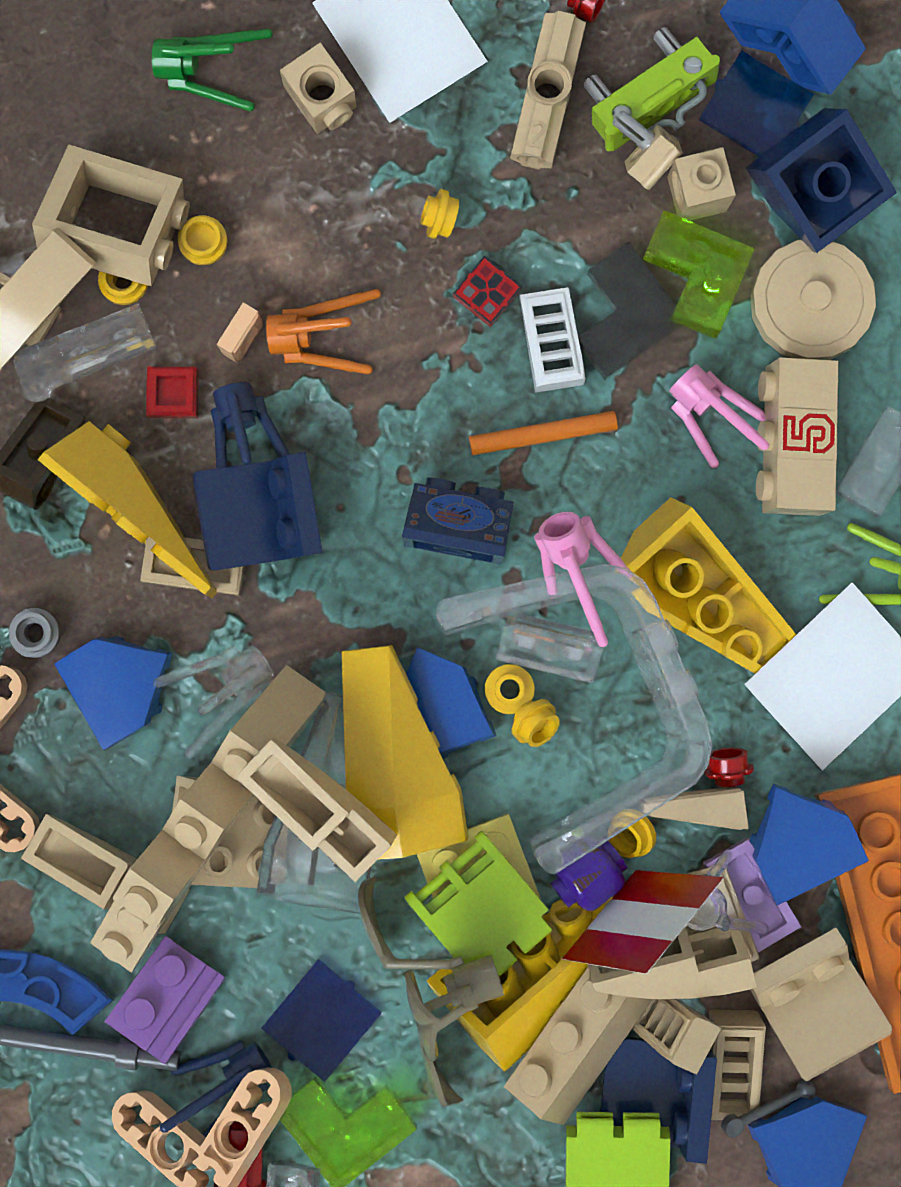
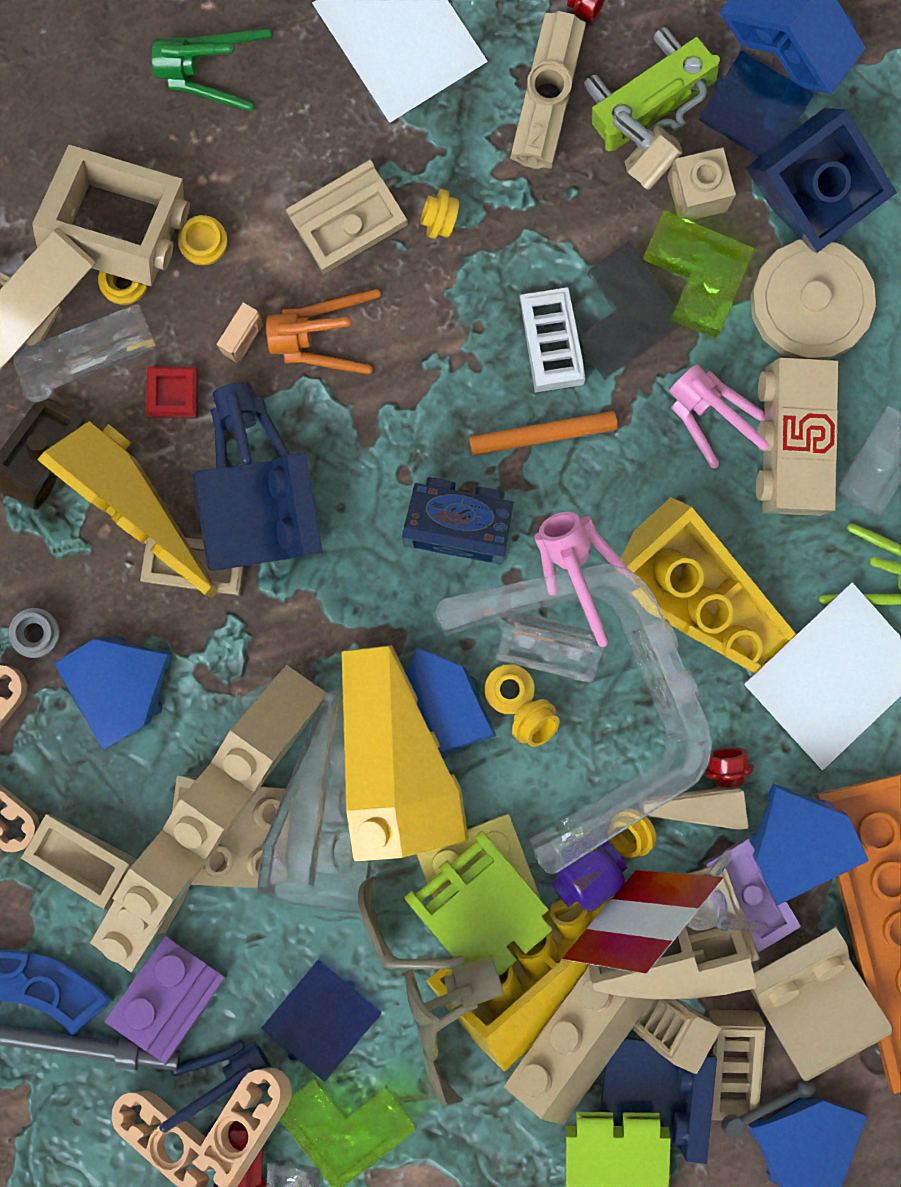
(243, 677): clear plant -> none
(313, 70): tan brick -> none
(317, 808): tan slope -> none
(347, 217): none -> tan plate
(487, 291): tile -> none

